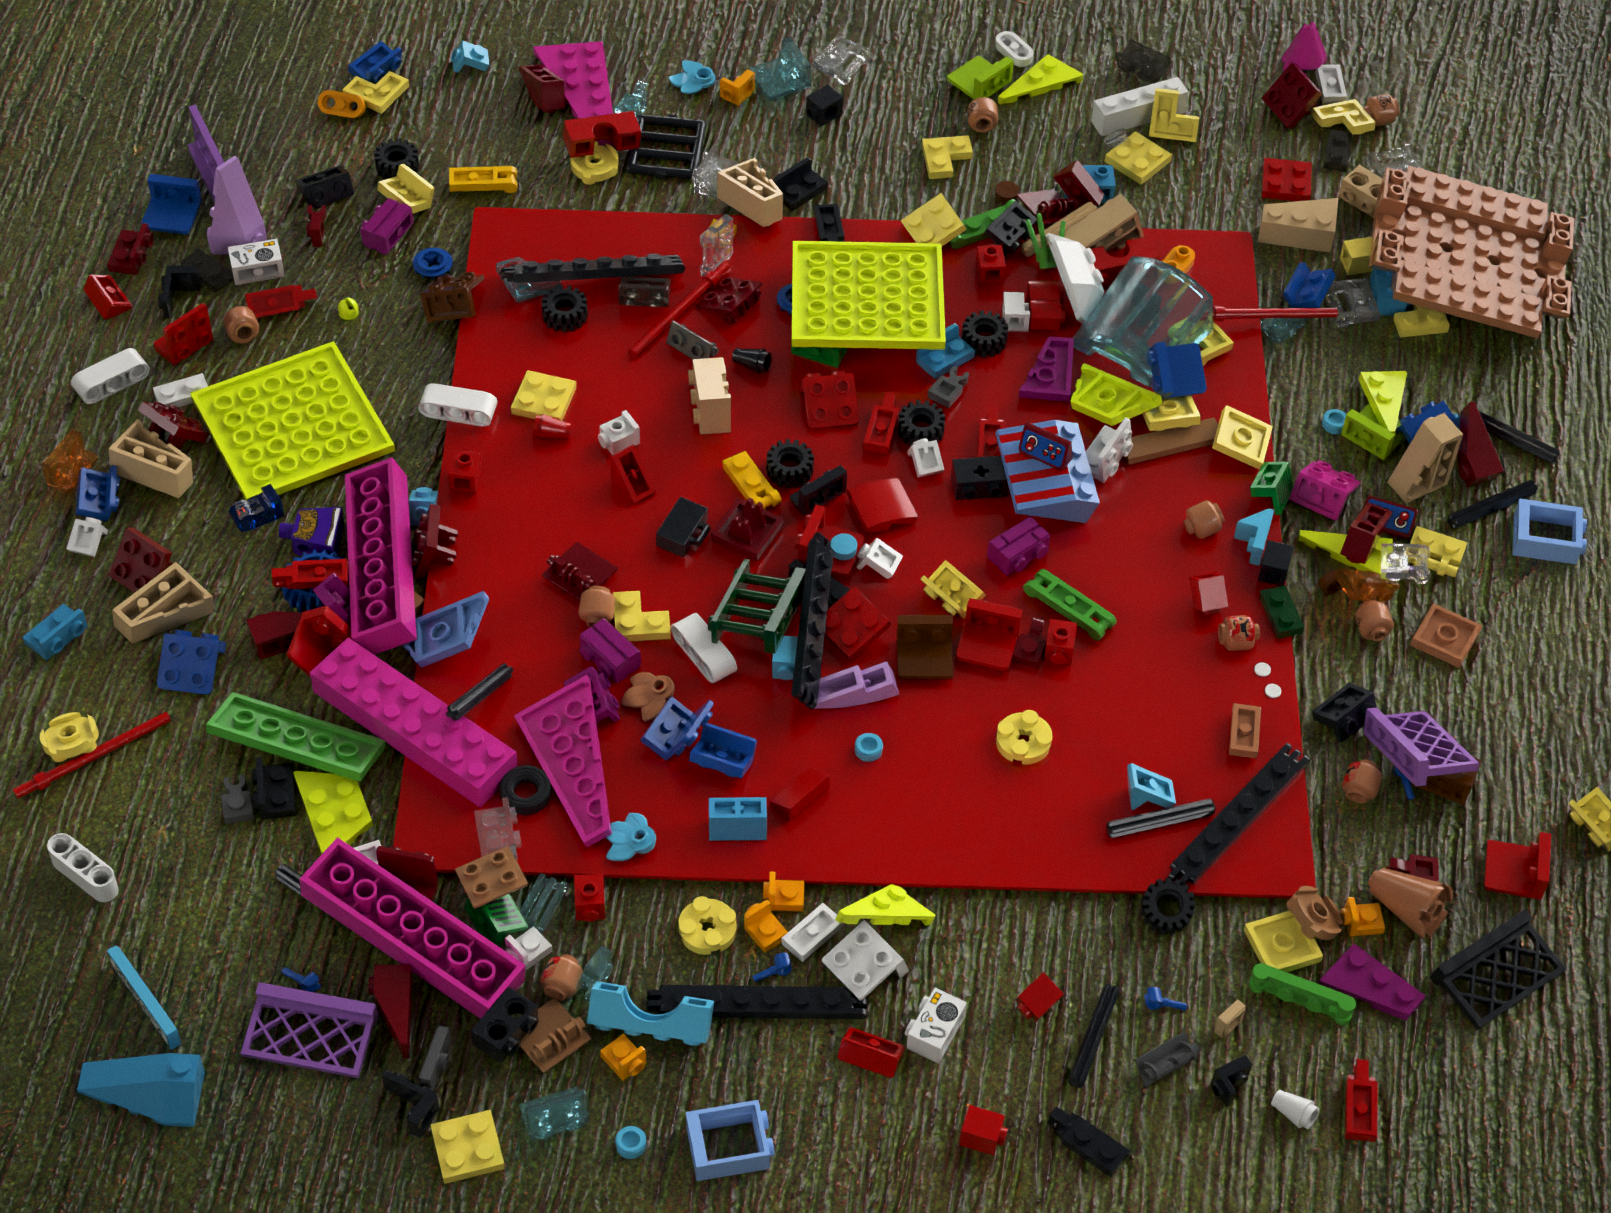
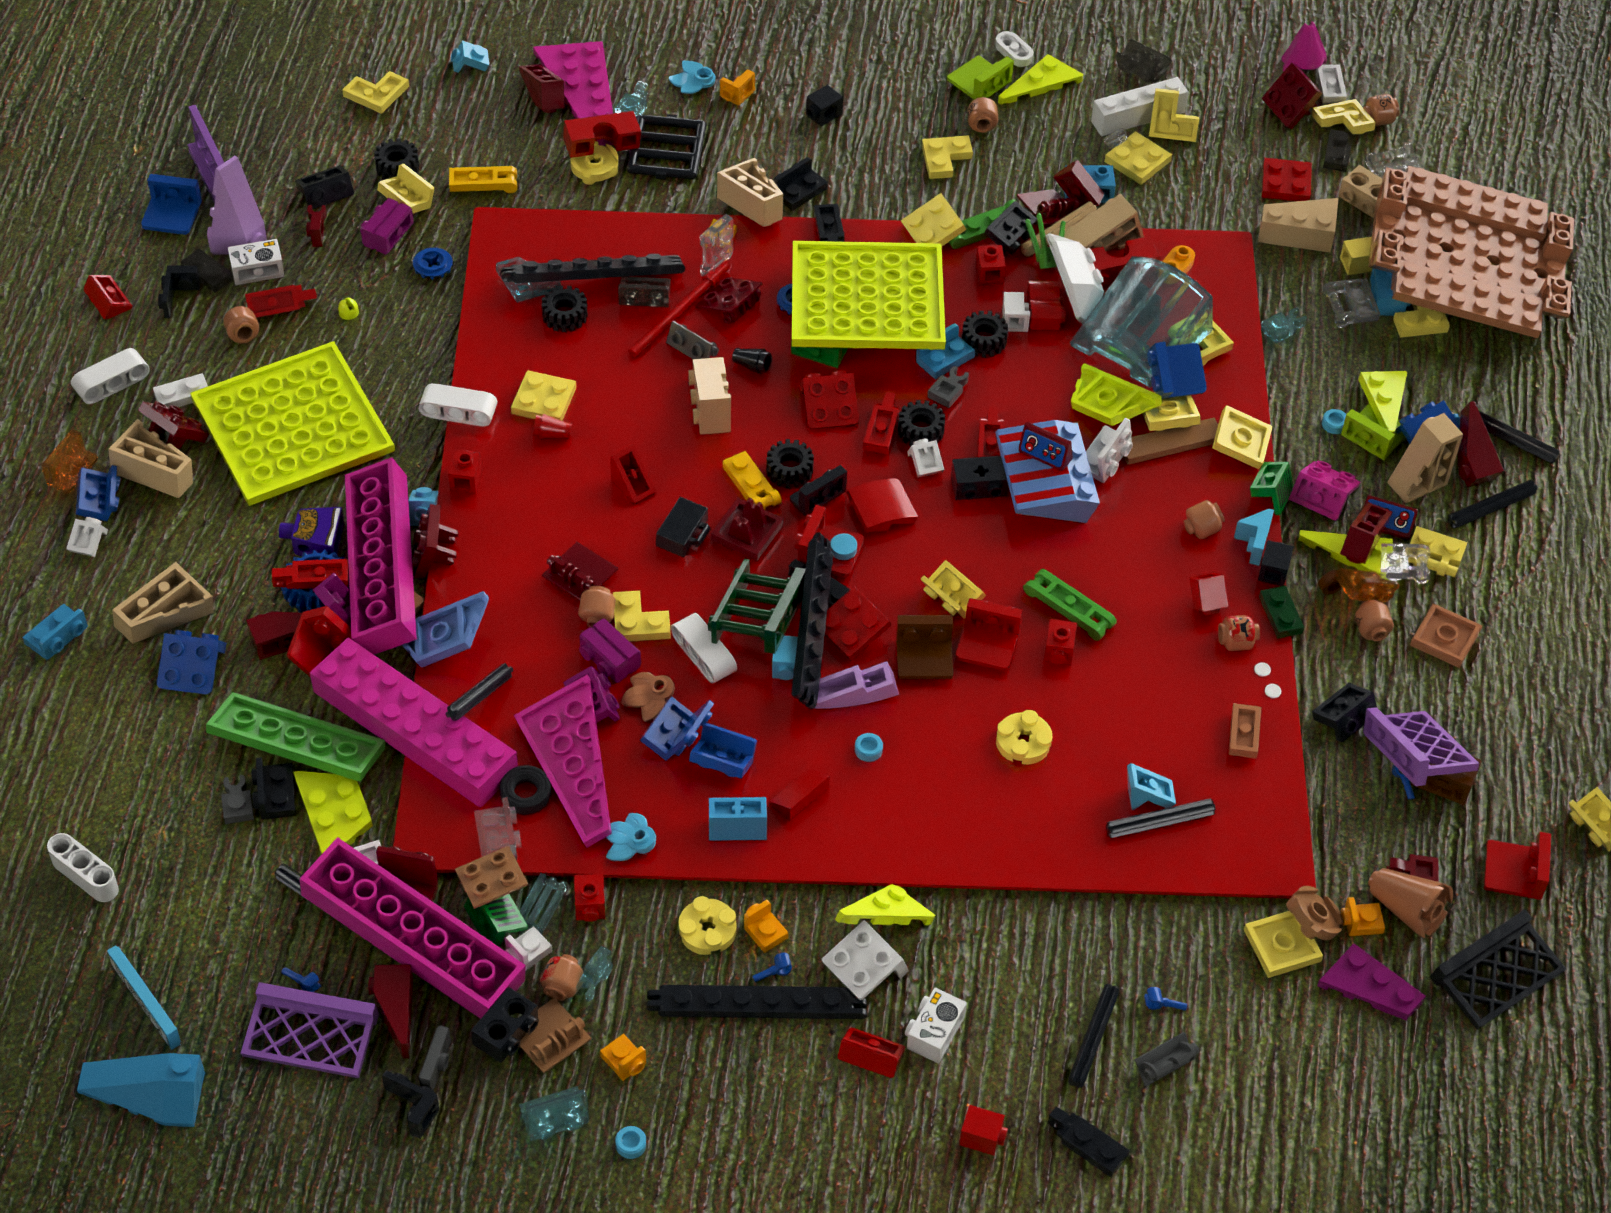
(42, 780): red bar -> none
(60, 746): light yellow plate -> none
(130, 250): dark red bracket -> none
(138, 560): dark red plate -> none
(185, 335): red bracket -> none
(257, 509): clear blue leg -> none
(342, 104): light orange plate -> none
(376, 63): blue bracket -> none
(450, 297): reddish brown bracket -> none
(467, 1146): light yellow plate -> none
(613, 1008): medium azure arch -> none
(619, 433): white brick -> none
(706, 175): clear bracket -> none
(722, 1117): light blue window -> none
(784, 894): light orange bracket -> none
(785, 74): clear light blue bracket -> none
(812, 932): white plate -> none
(836, 55): clear plate -> none
(879, 557): white bracket -> none
(1006, 191): reddish brown tile -> none
(1018, 546): magenta brick -> none
(1030, 648): dark red plate -> none
(1038, 998): red brick -> none
(1052, 372): magenta wing -> none
(1176, 891): black tyre -> none
(1221, 313): red bar -> none
(1230, 1019): tan tile -> none
(1230, 1077): black bracket -> none
(1238, 815): black hinge -> none
(1297, 1109): white cone -> none
(1303, 992): bright green plate -> none
(1308, 288): blue bracket -> none
(1361, 1104): red hinge -> none
(1362, 781): nougat head -> none
(1547, 548): light blue window -> none

